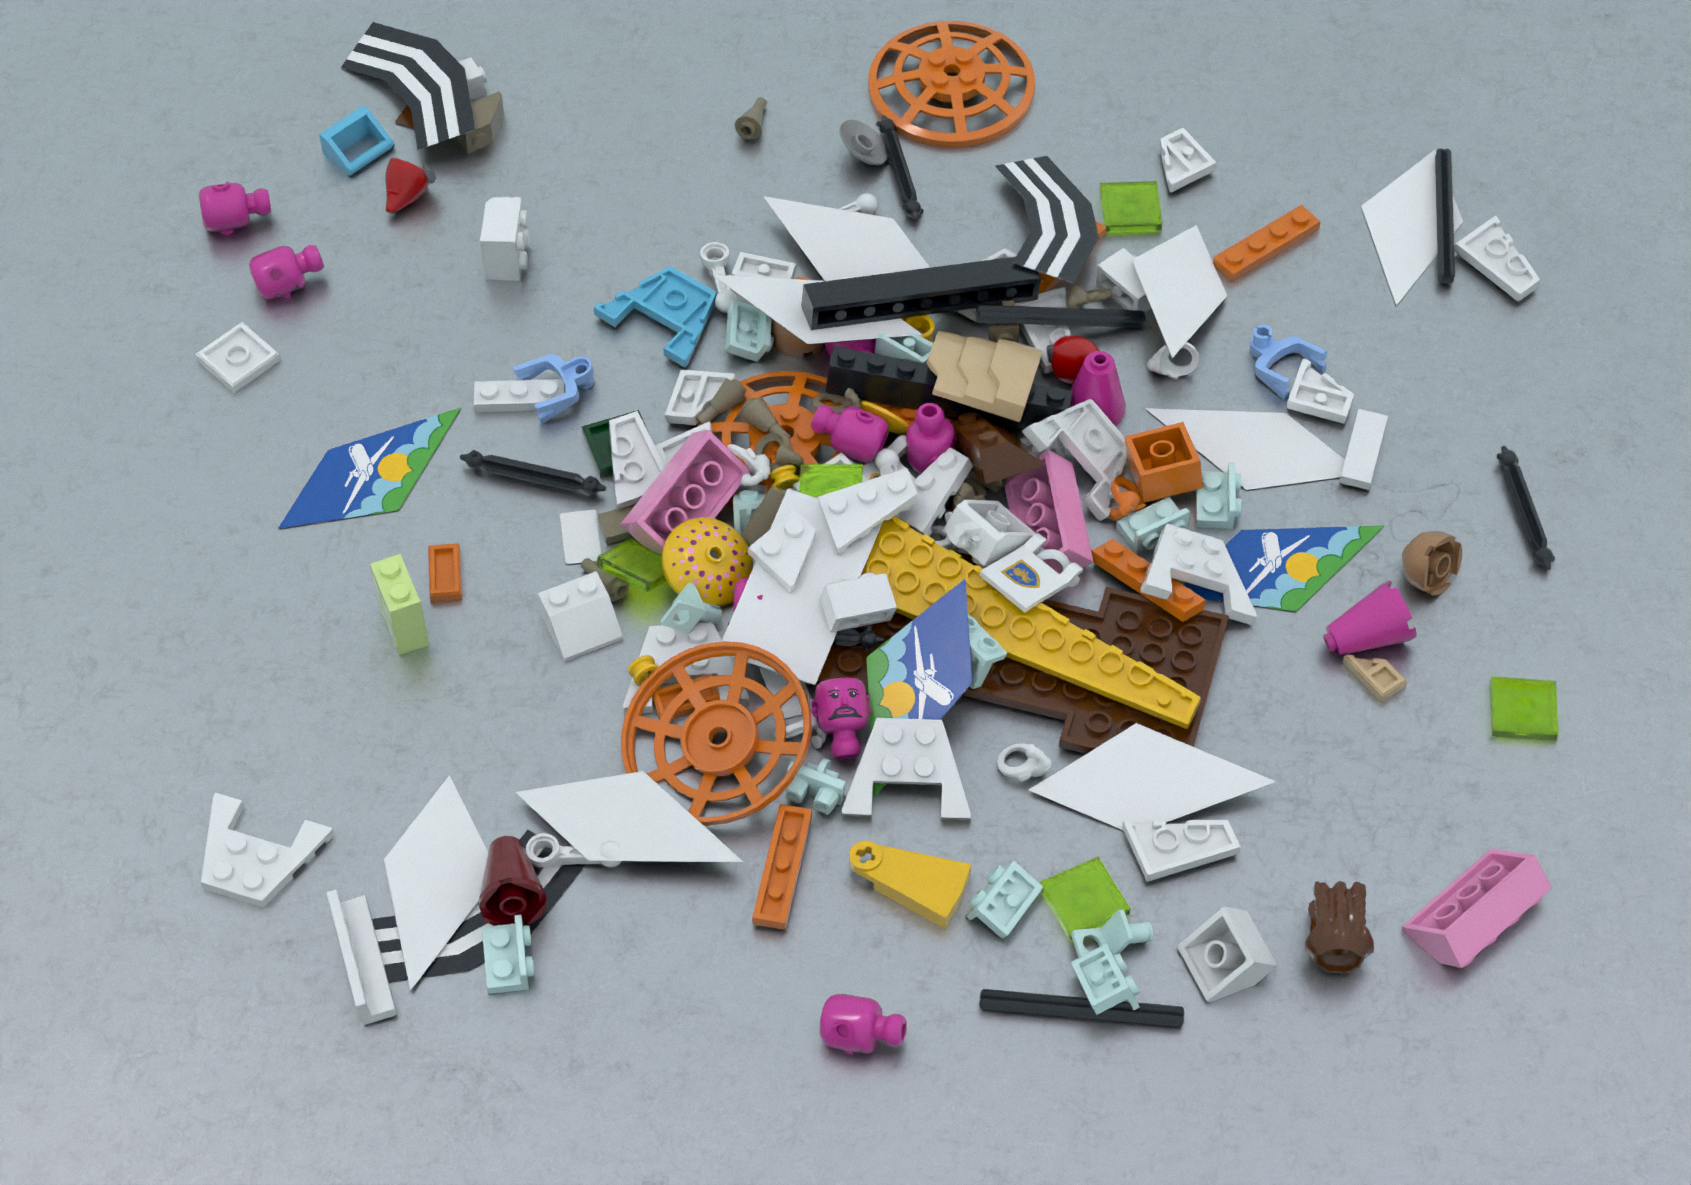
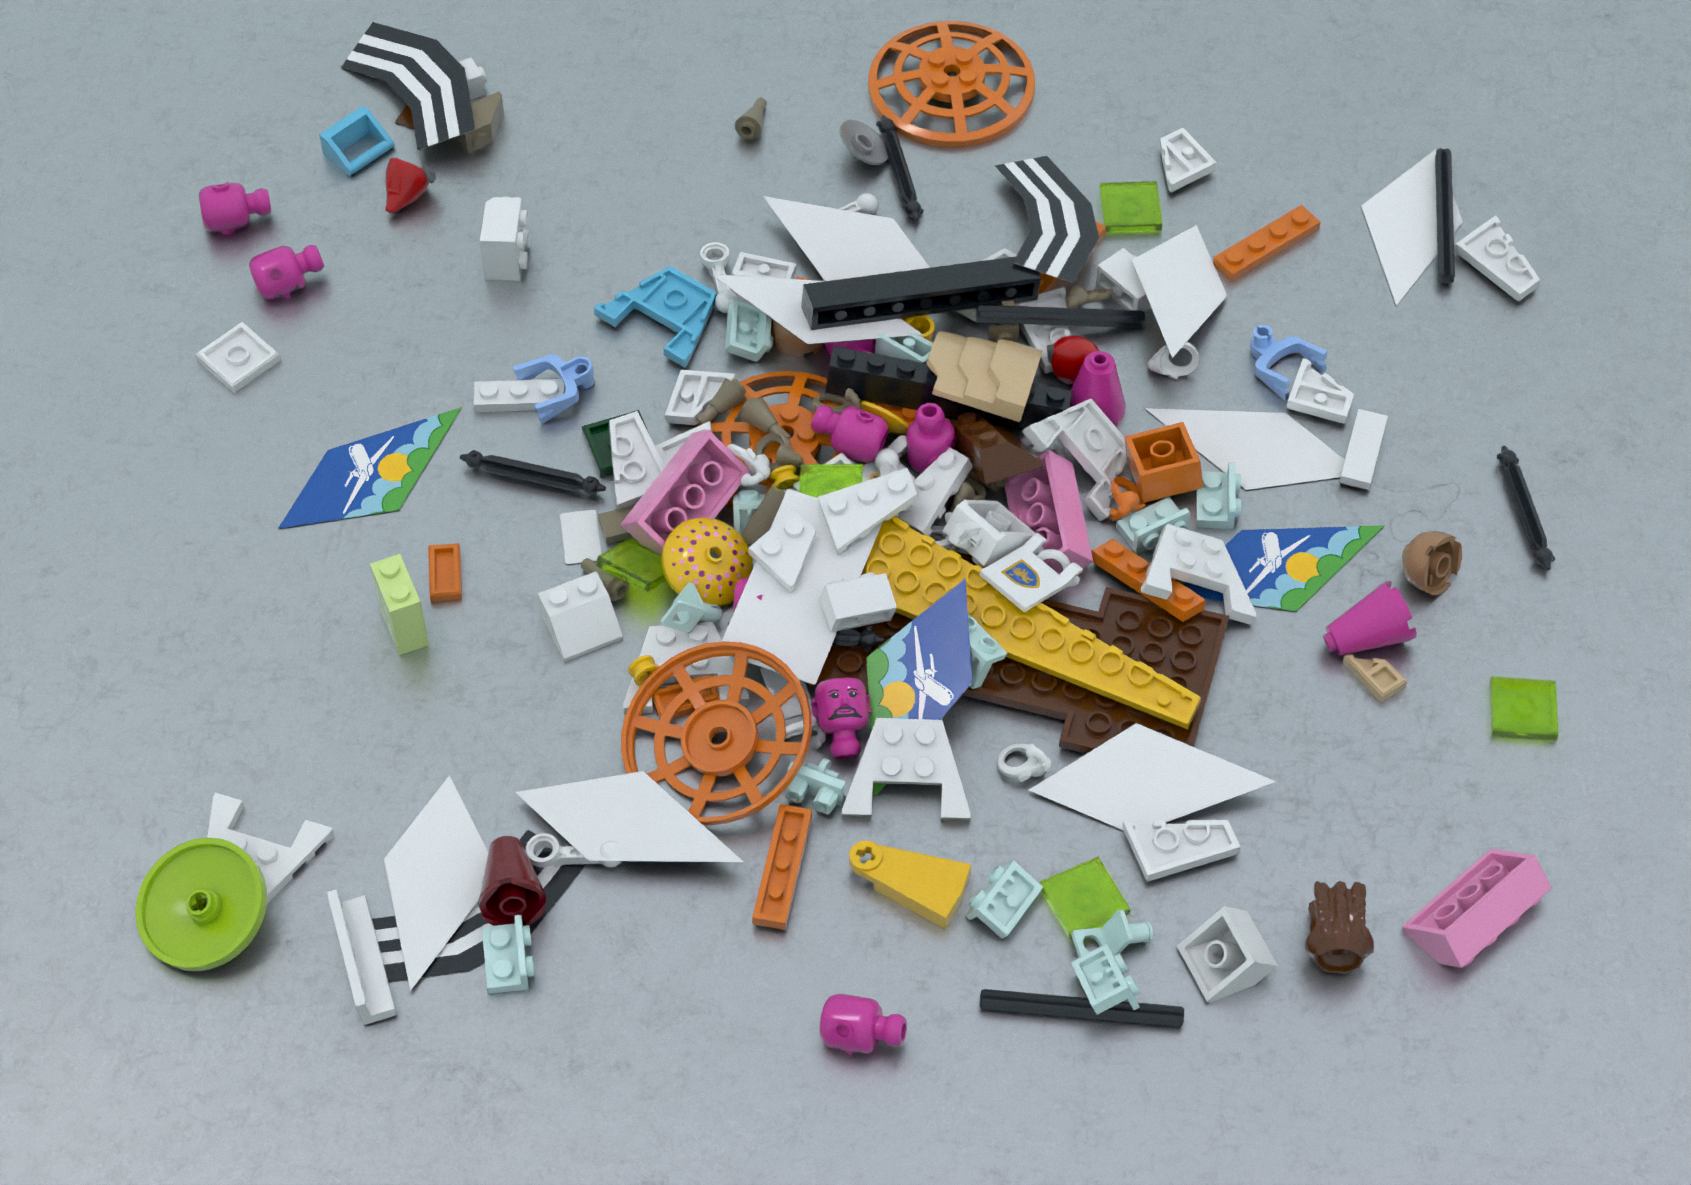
(201, 904): none -> lime dish

